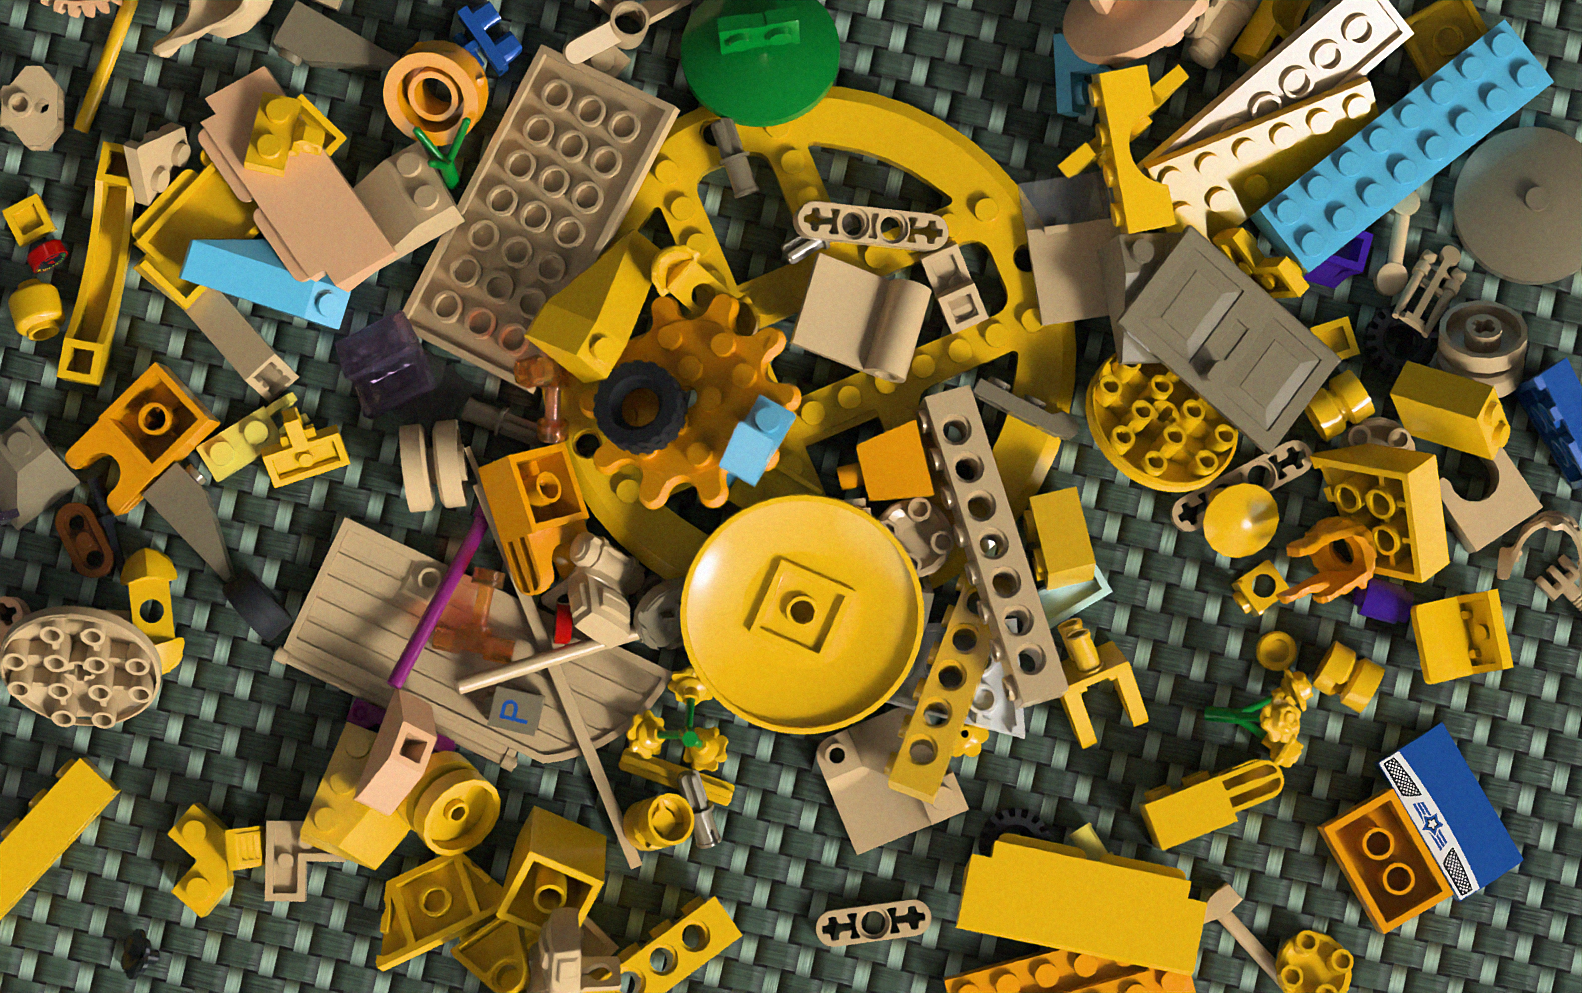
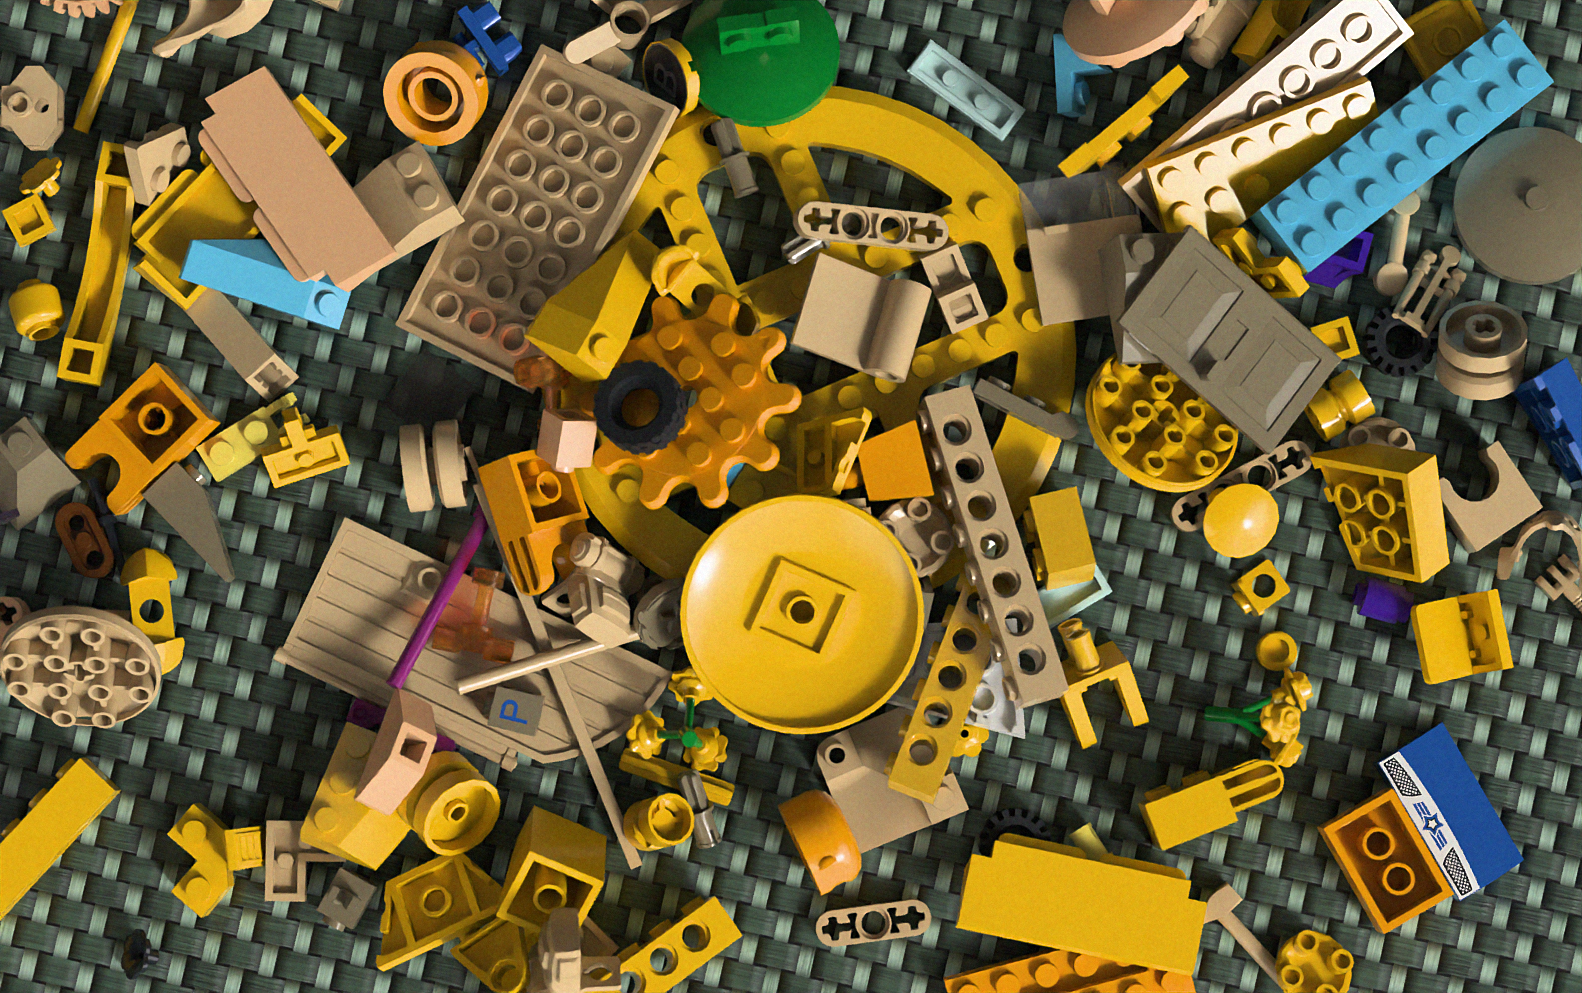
(42, 177): none -> yellow plant
(47, 256): red tile -> none
(257, 605): black tyre -> none
(280, 135): yellow hinge -> none
(323, 43): dark tan slope -> none
(346, 899): none -> dark tan brick
(385, 364): clear purple slope -> none
(445, 161): green plant -> none
(500, 421): dark tan axle -> none
(562, 624): red tile -> none
(566, 439): none -> light nougat brick
(670, 75): none -> tile
(756, 440): medium azure slope -> none
(822, 839): none -> light orange piece
(828, 451): none -> yellow wing
(965, 91): none -> light aqua tile
(1120, 100): yellow arch -> none
(1336, 573): light orange piece -> none
(1347, 676): yellow wheel -> none
(1450, 410): yellow brick -> none

